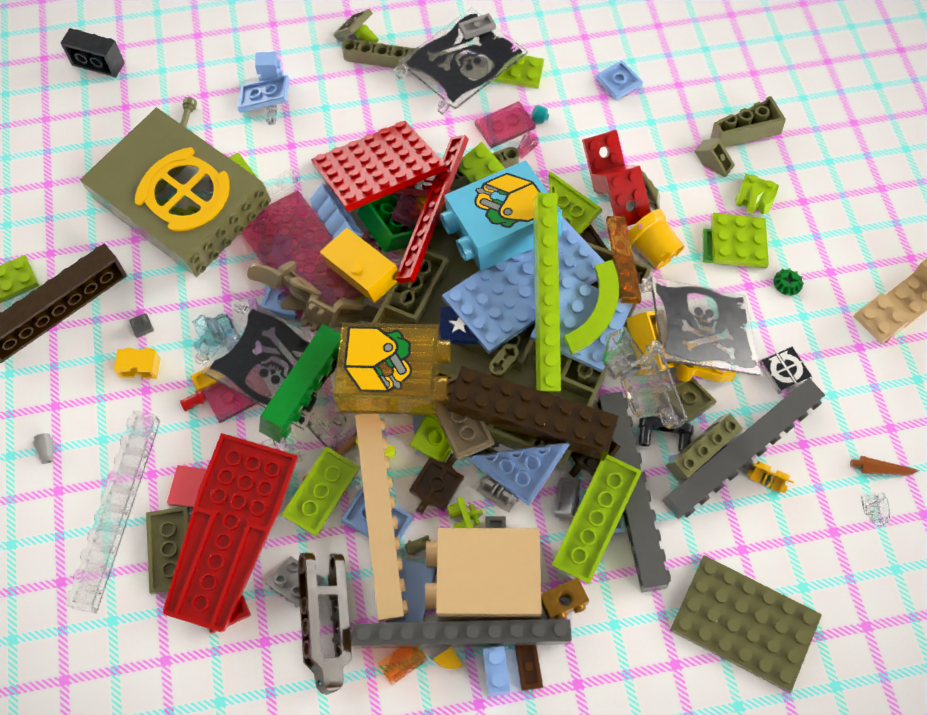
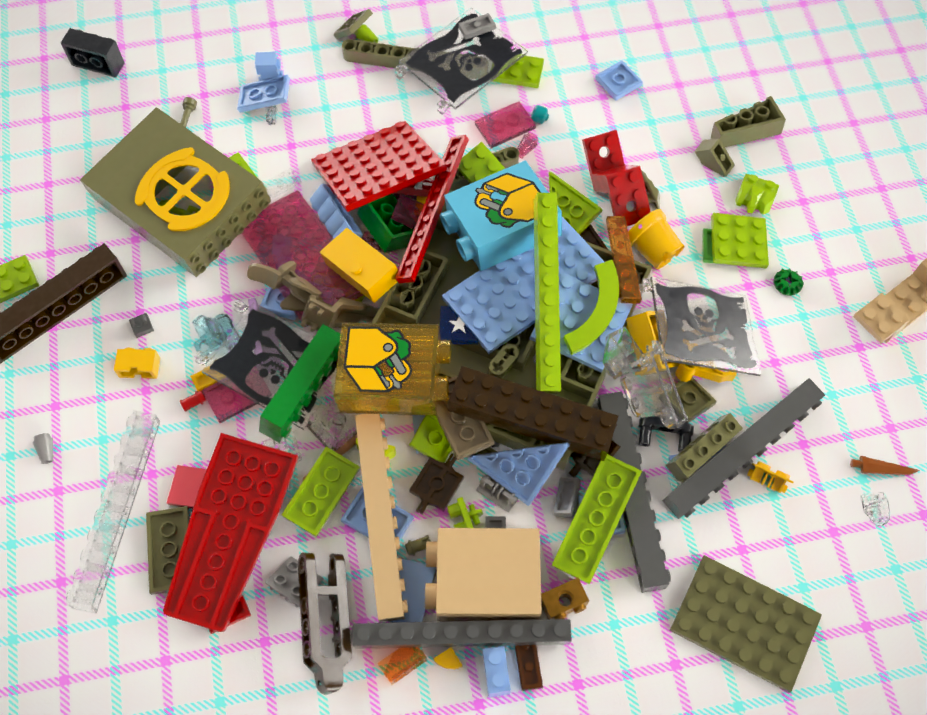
(785, 369): tile -> none

